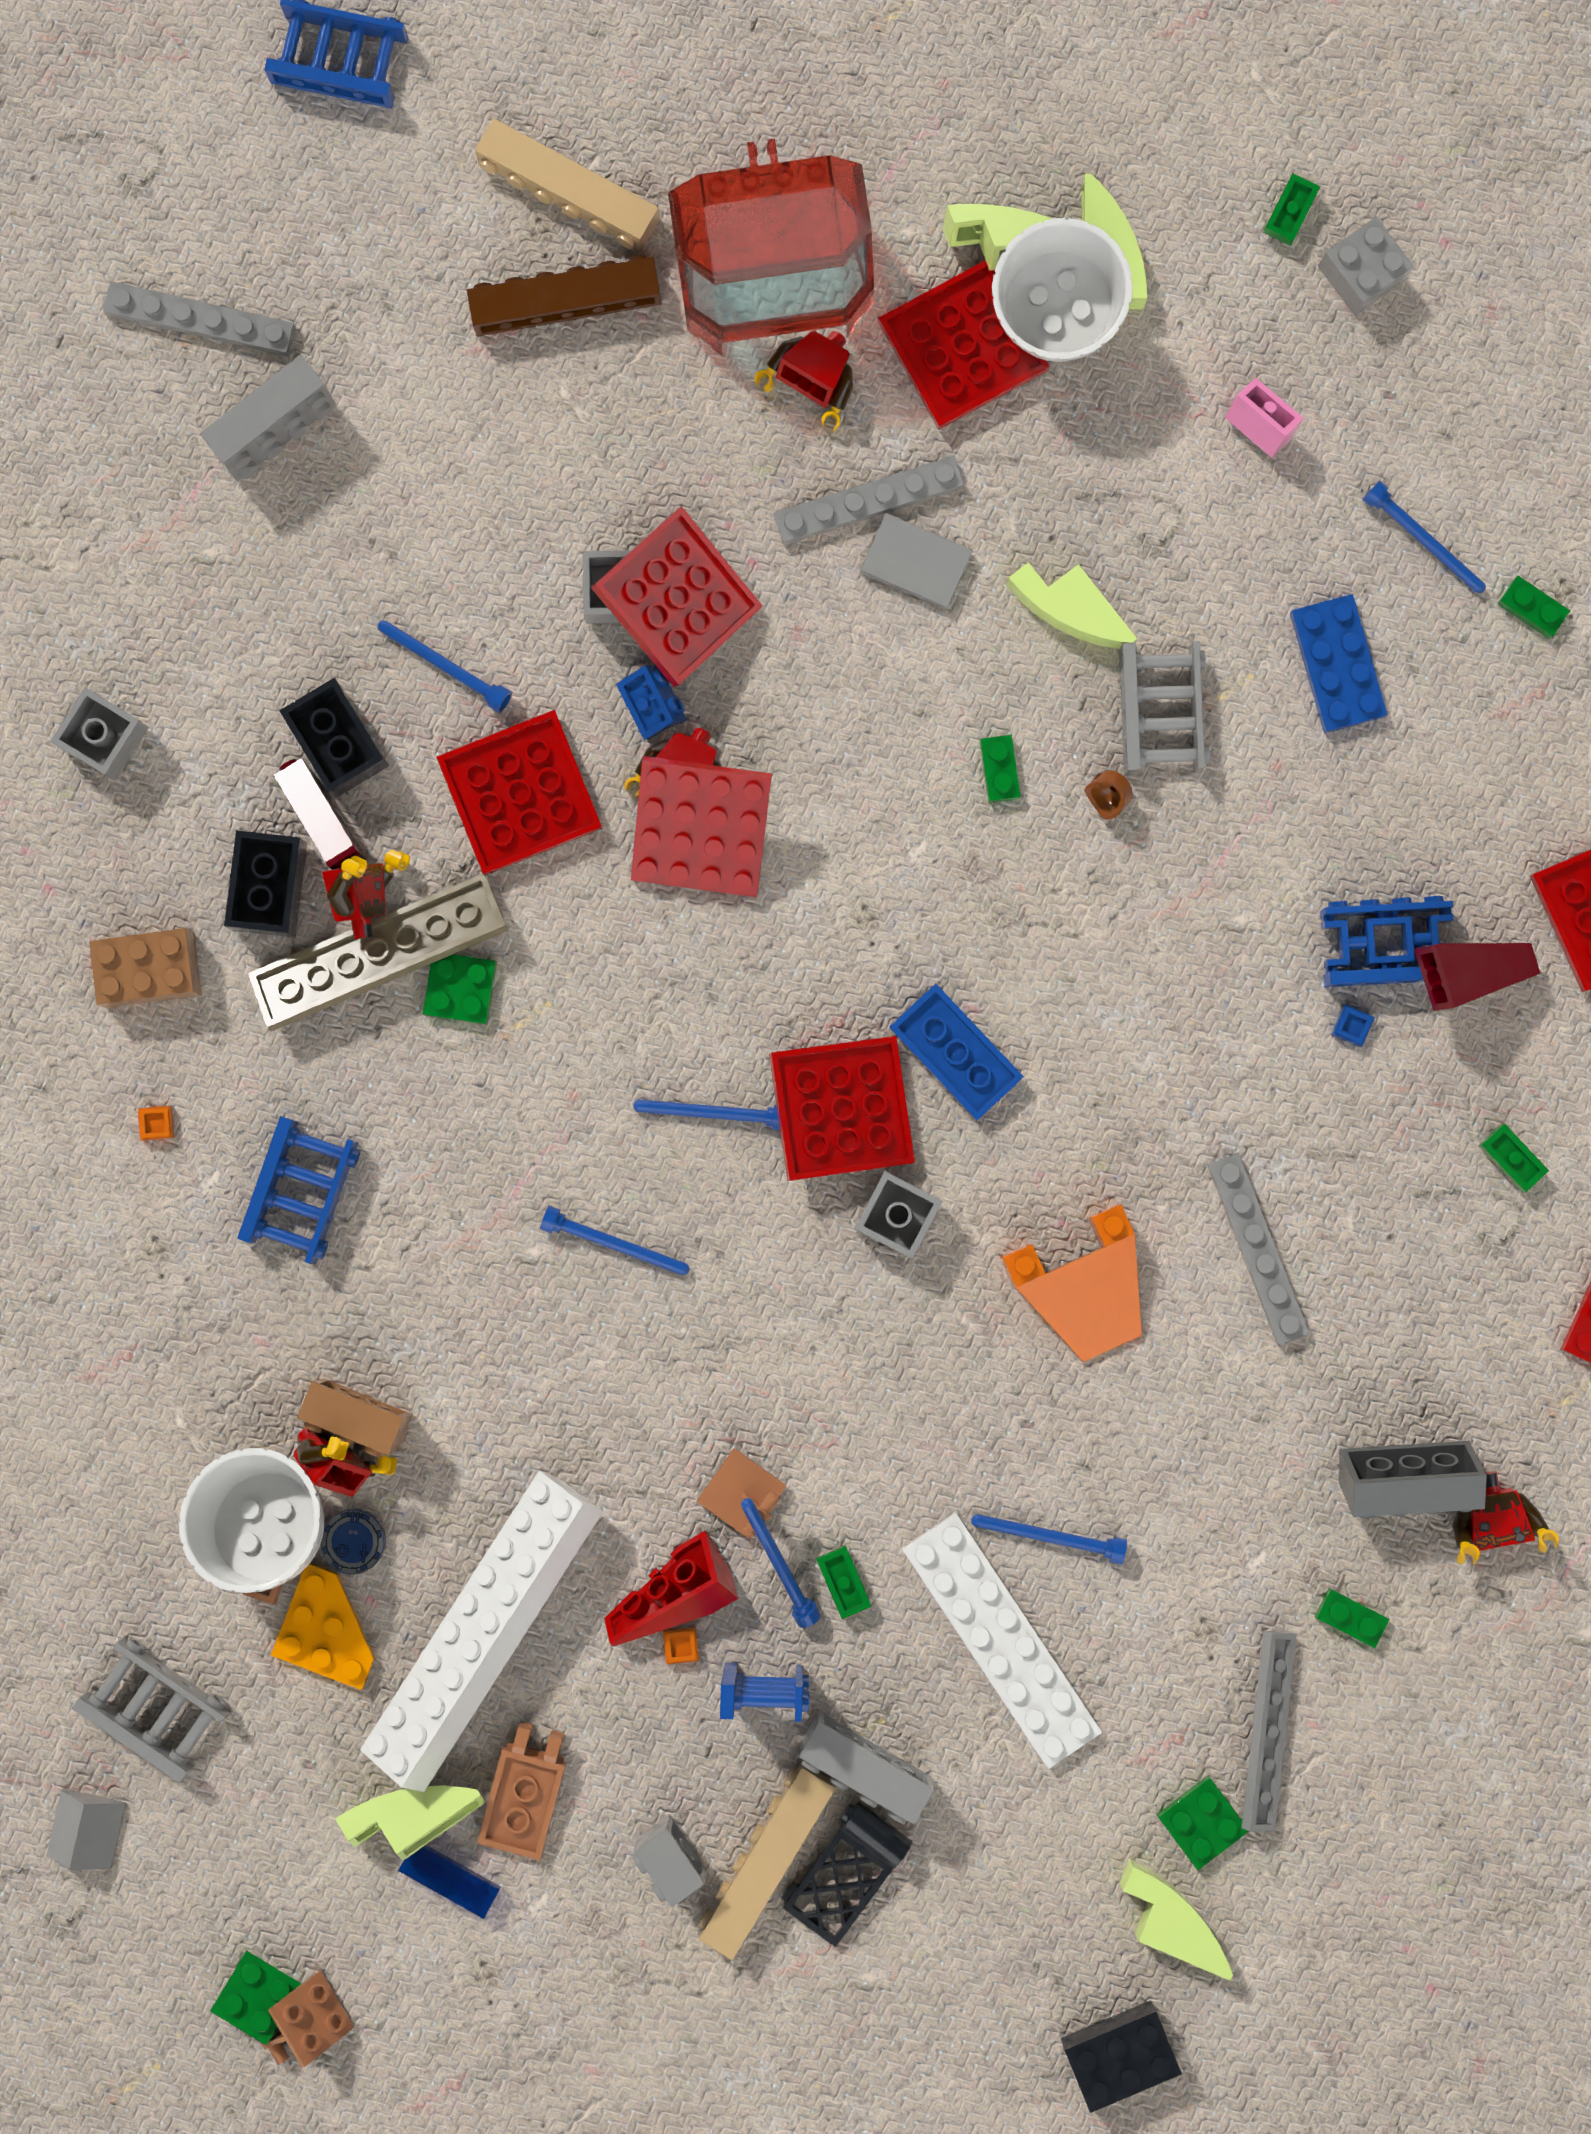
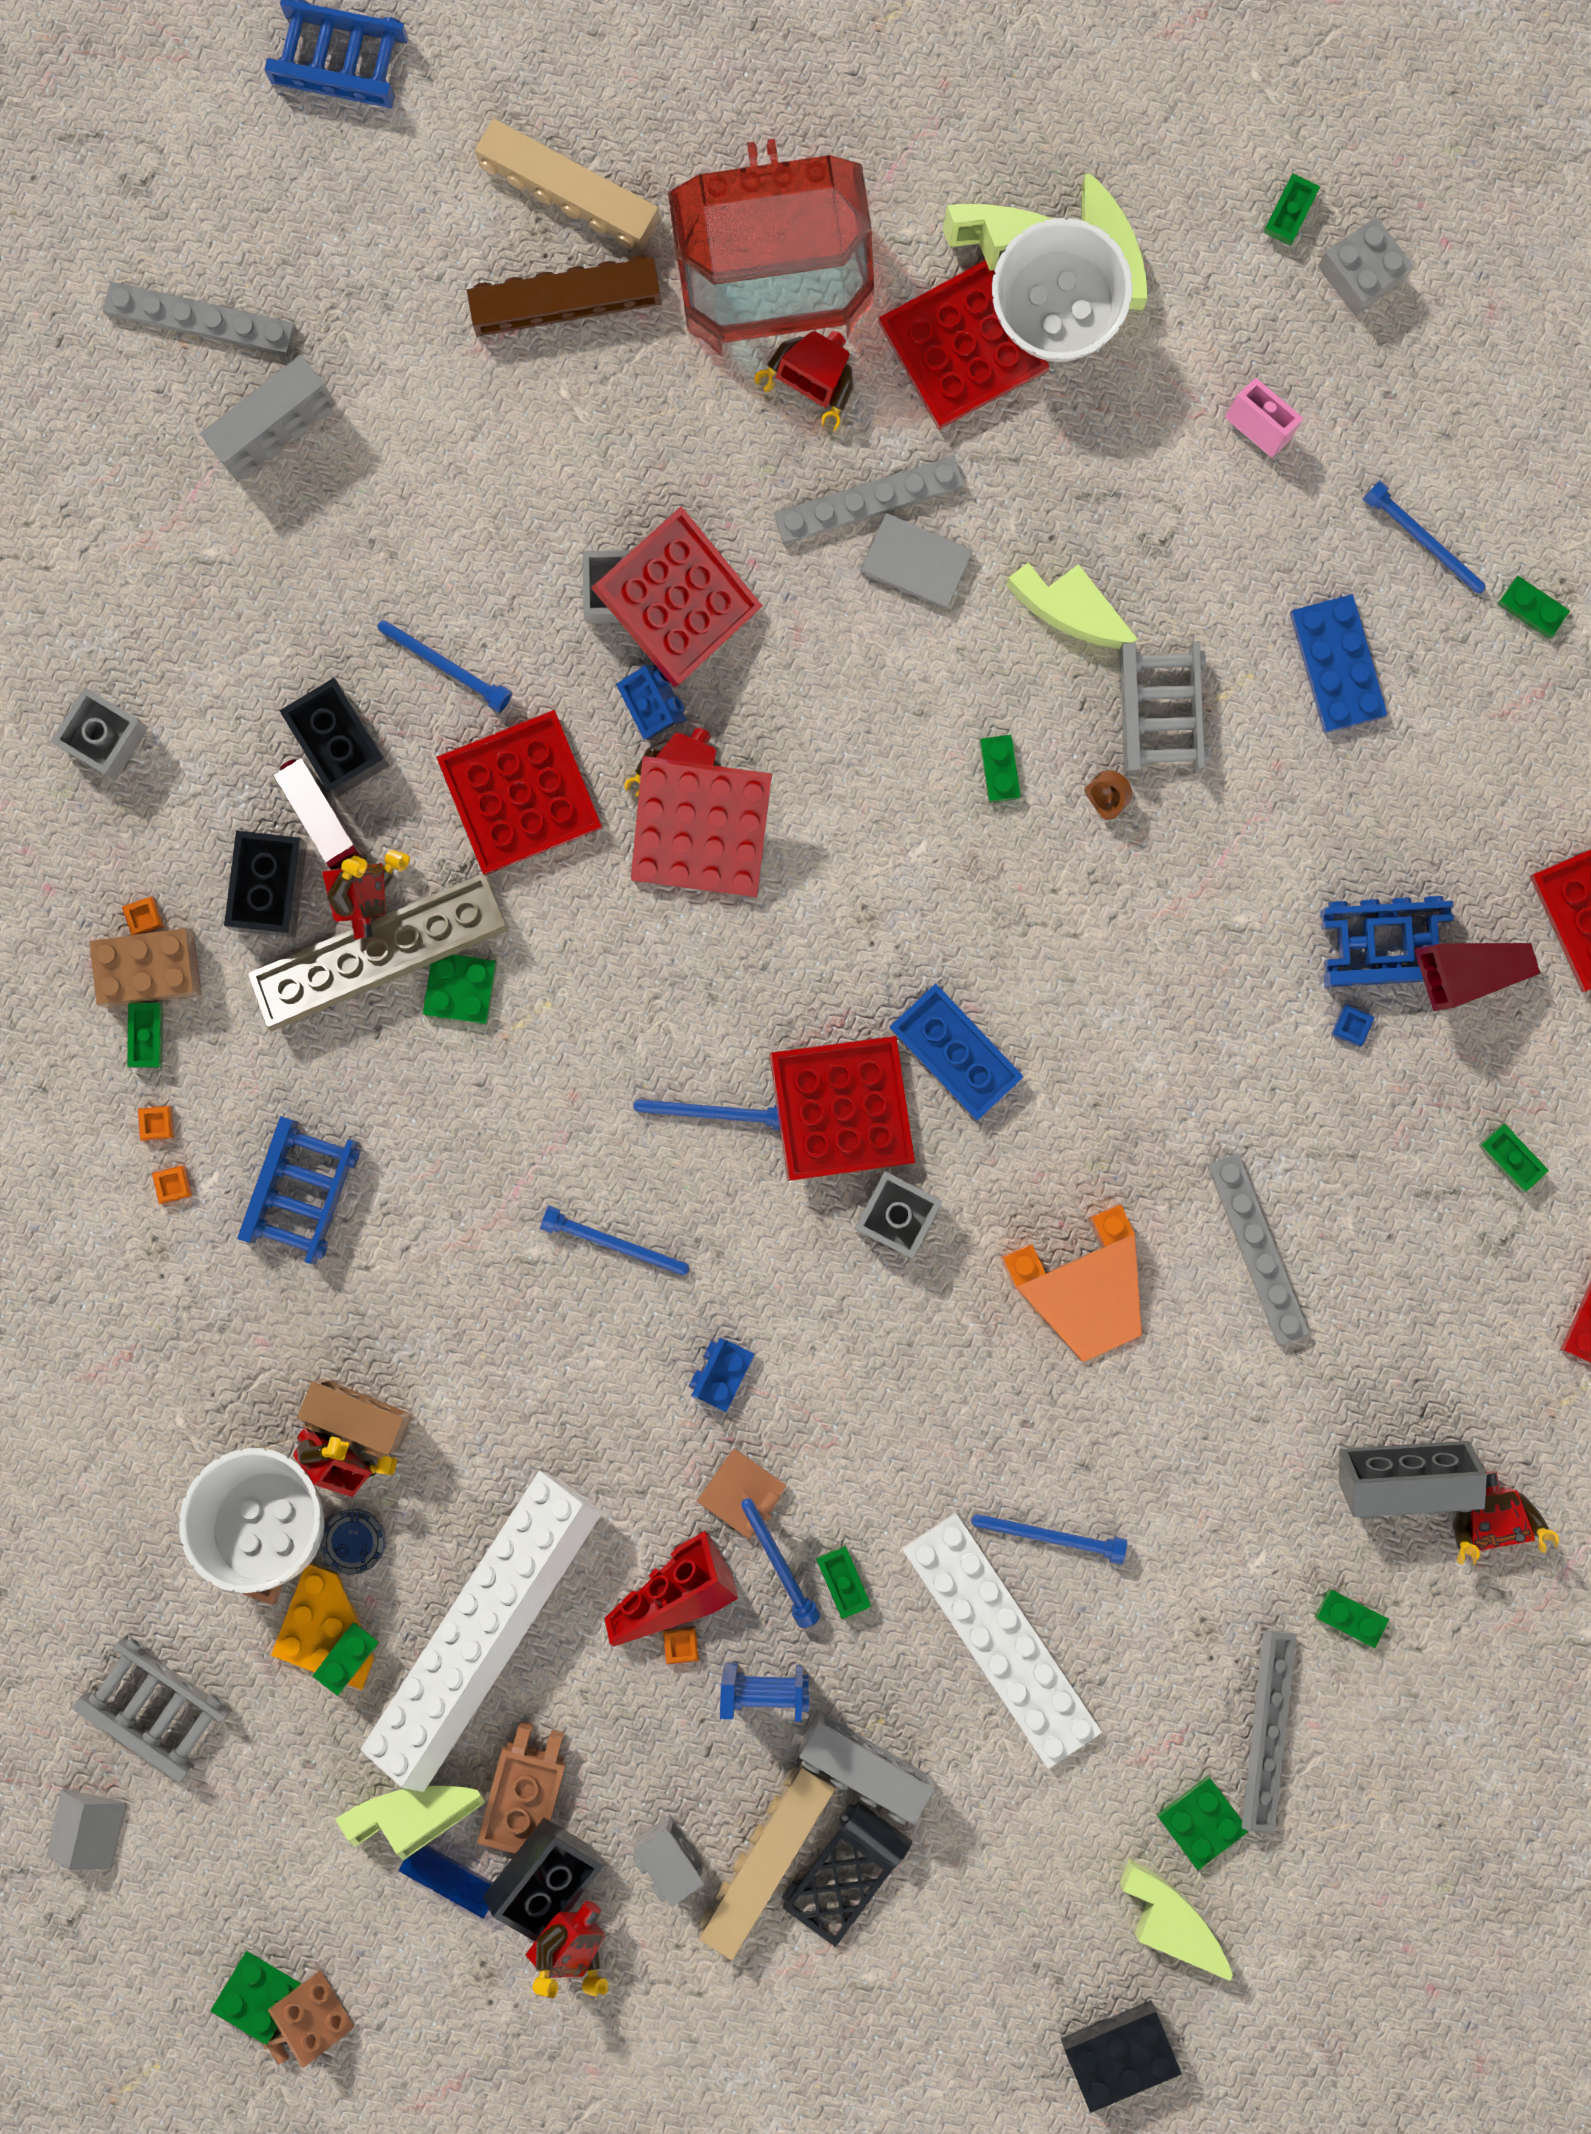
(143, 916): none -> orange tile
(145, 1035): none -> green plate
(172, 1184): none -> orange tile
(345, 1659): none -> green plate
(542, 1879): none -> black brick
(569, 1950): none -> torso
(722, 1373): none -> blue bracket

